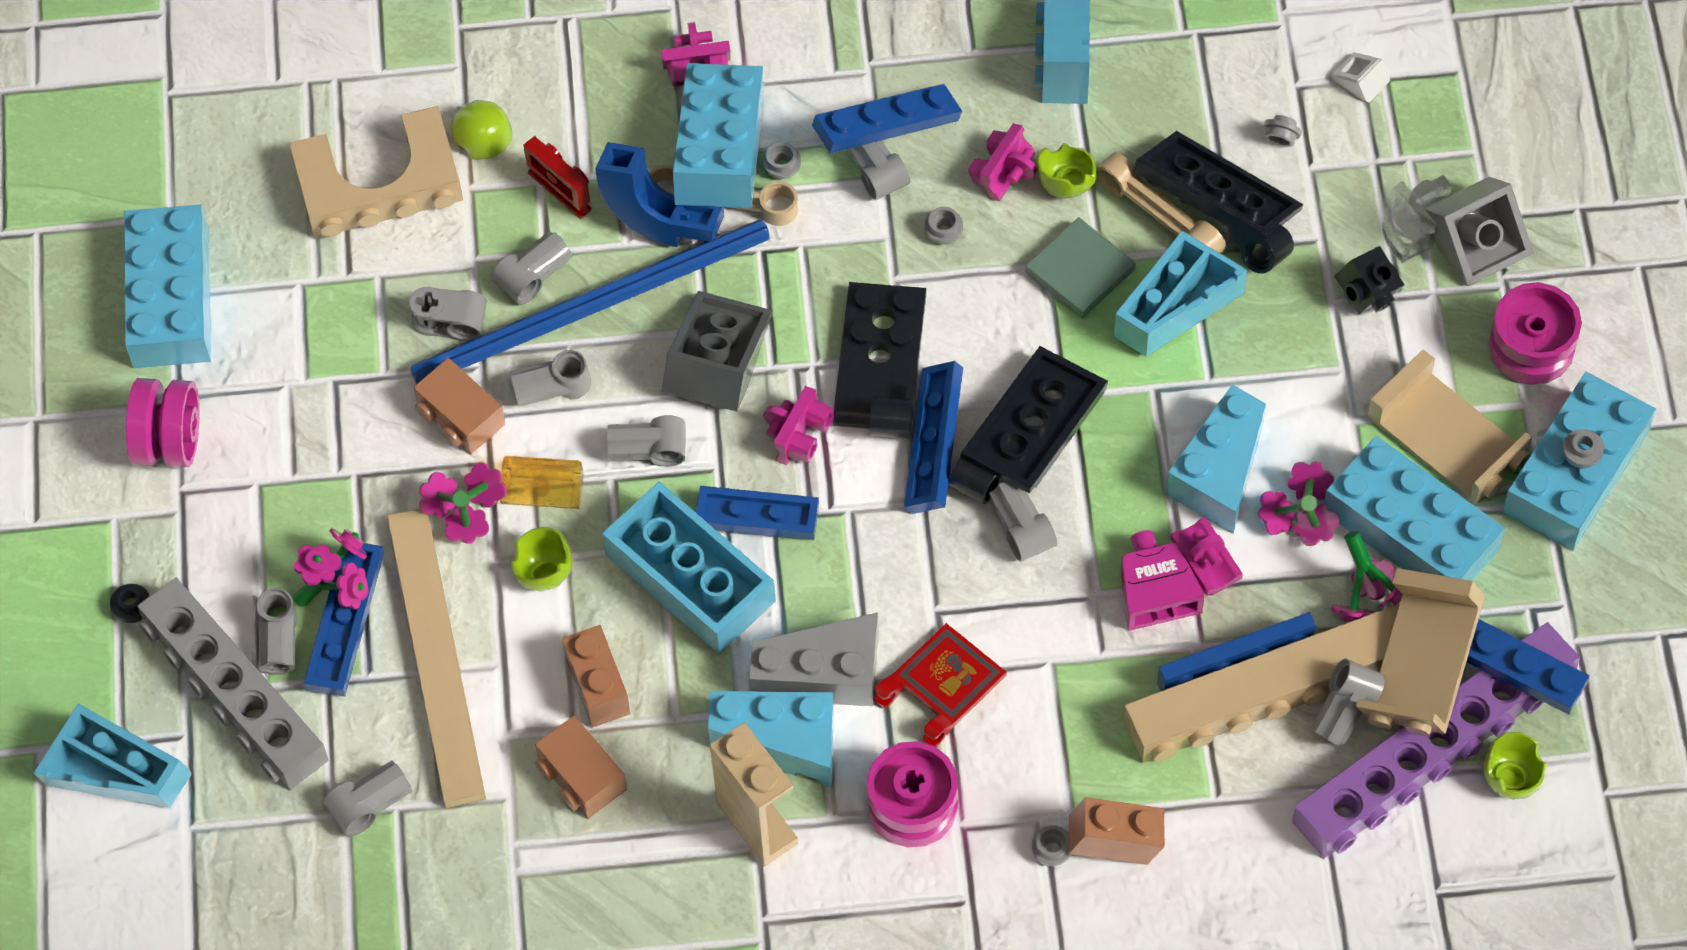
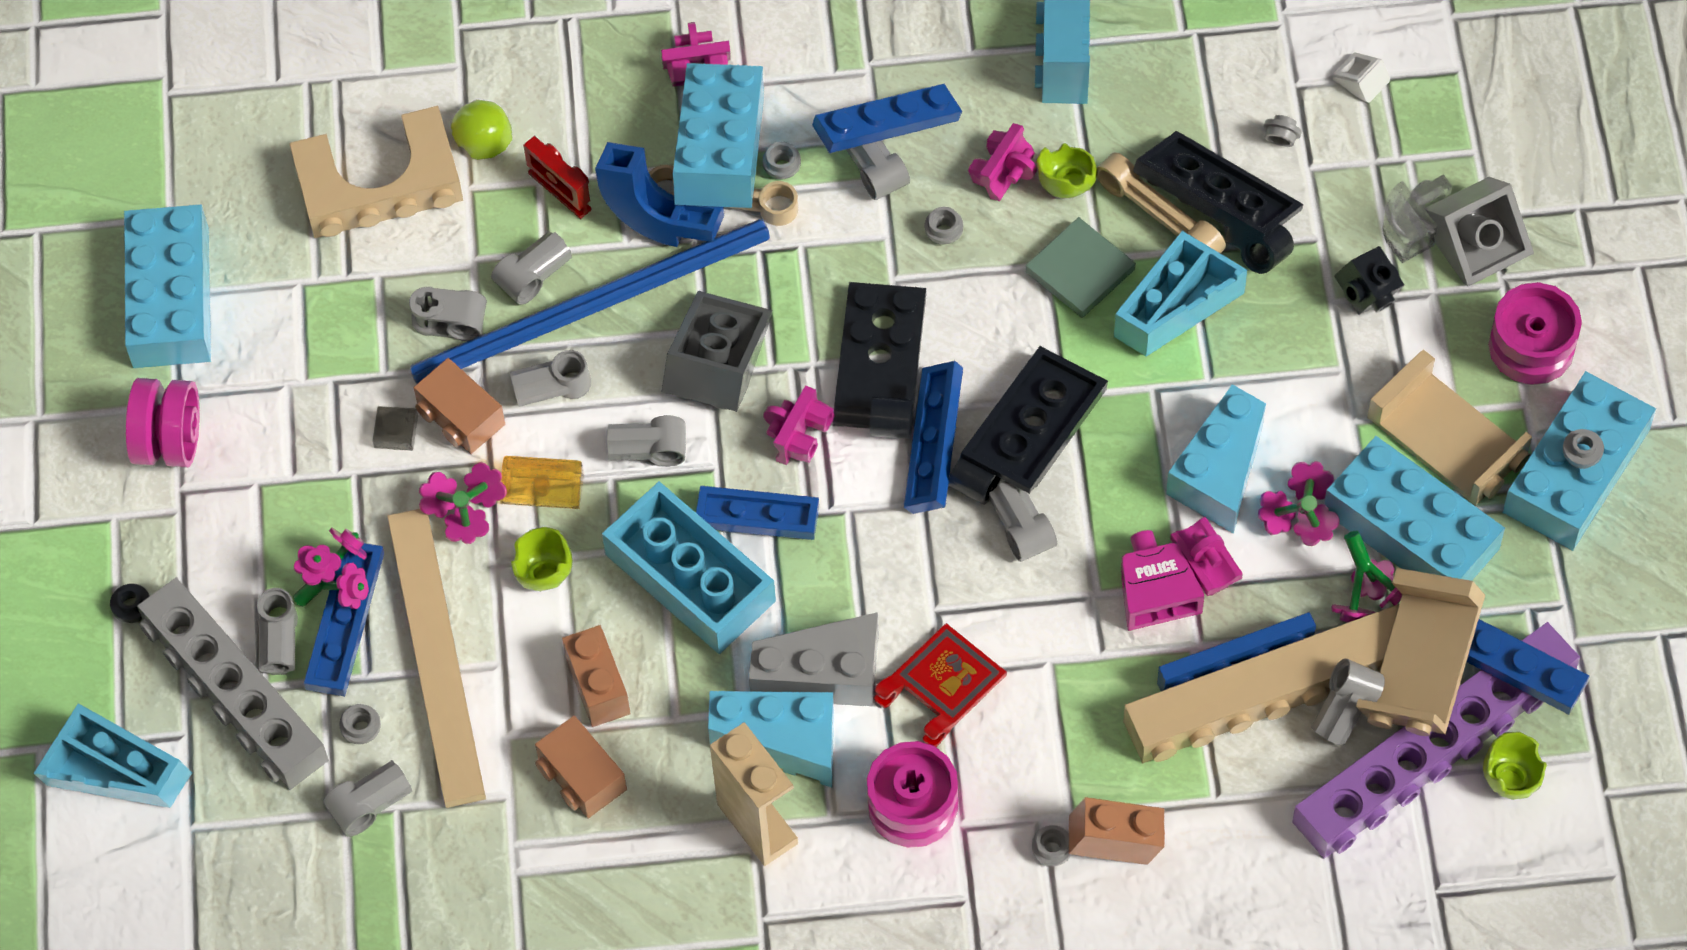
(360, 713): none -> light grey plate
(395, 428): none -> clear smoke plate

